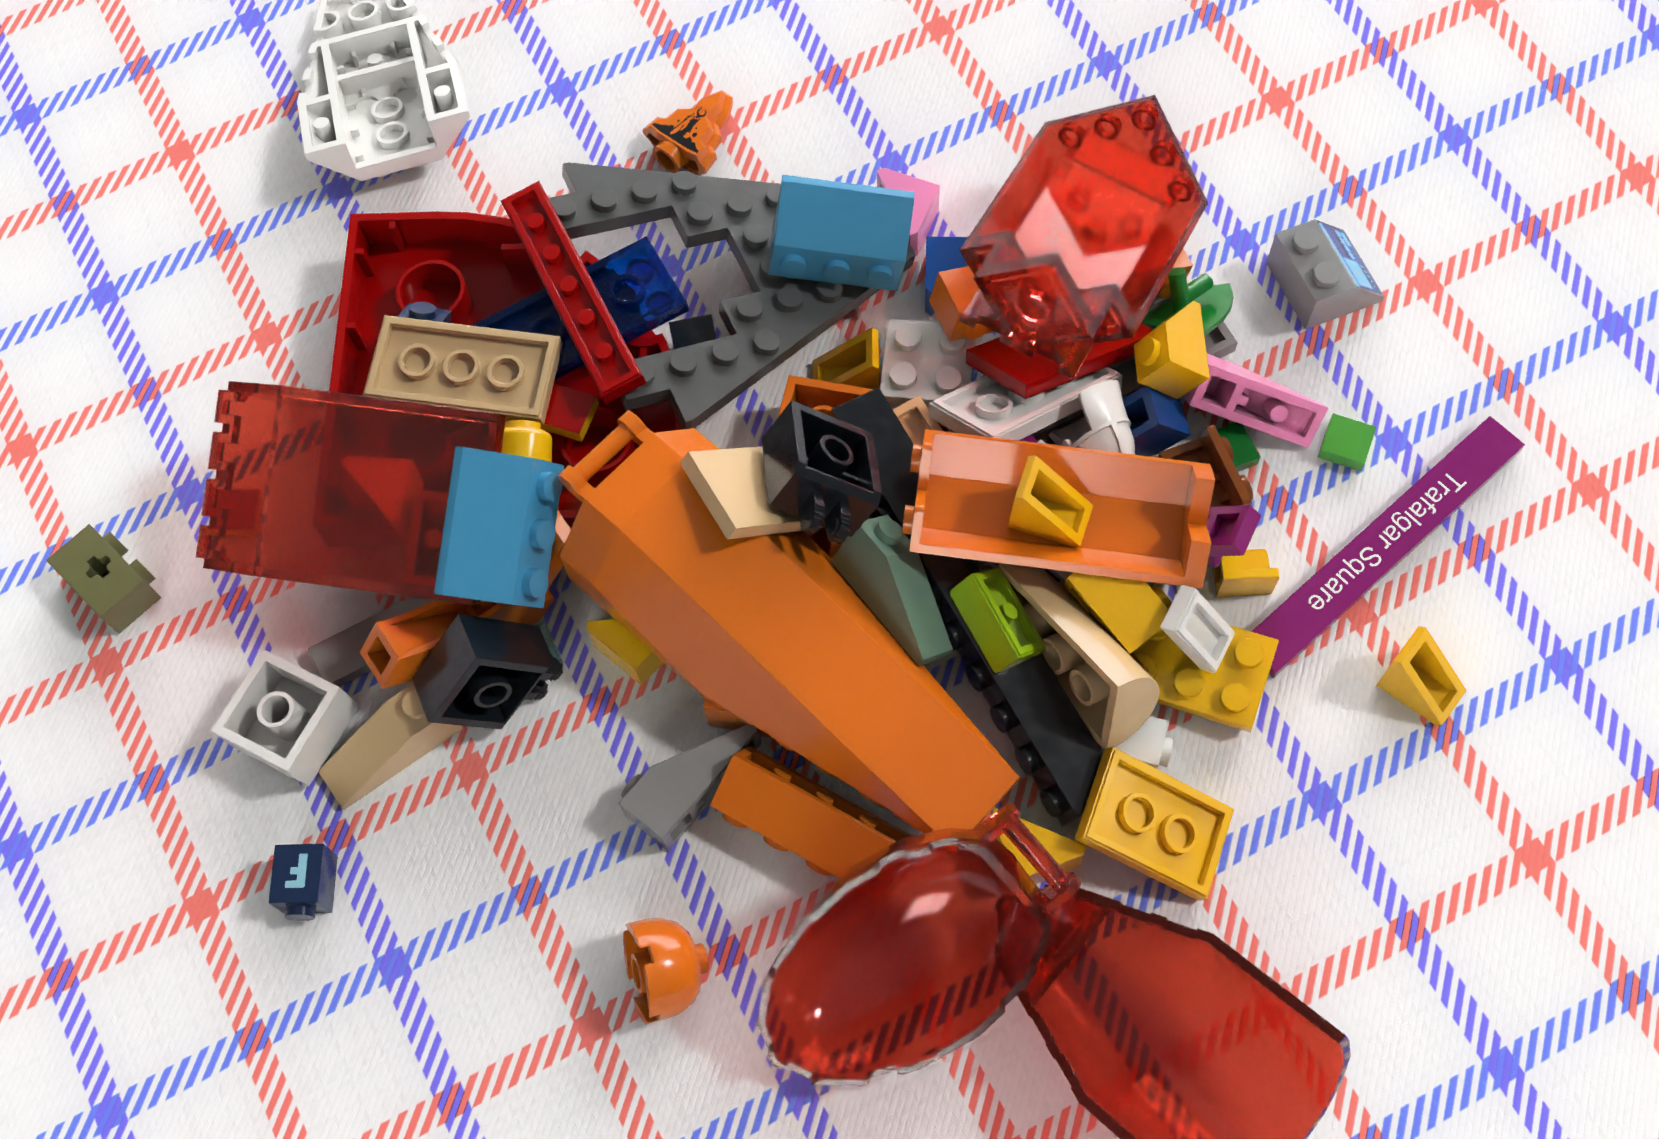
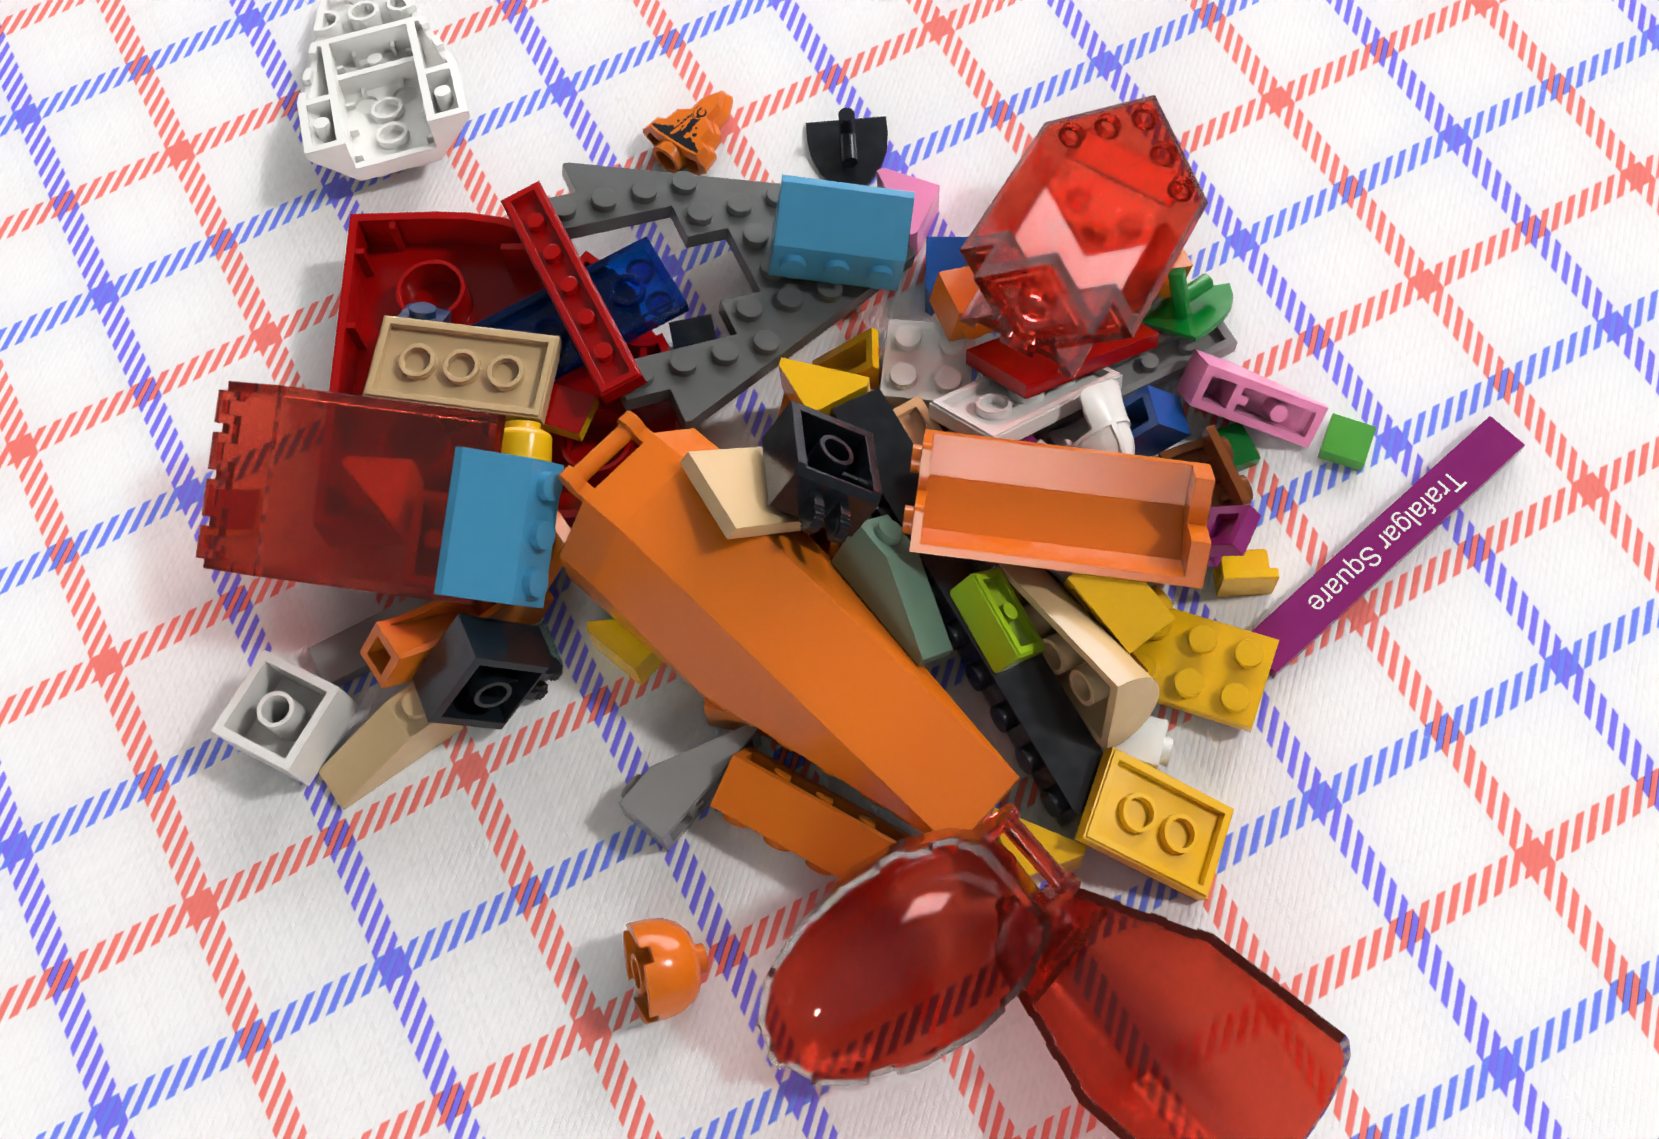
(104, 579): olive brick -> none
(303, 880): dark blue brick -> none
(820, 386): none -> yellow slope
(848, 147): none -> black shield
(1049, 506): yellow slope -> none
(1174, 354): yellow slope -> none
(1197, 629): white tile -> none
(1321, 273): light grey slope -> none
(1423, 678): yellow slope -> none

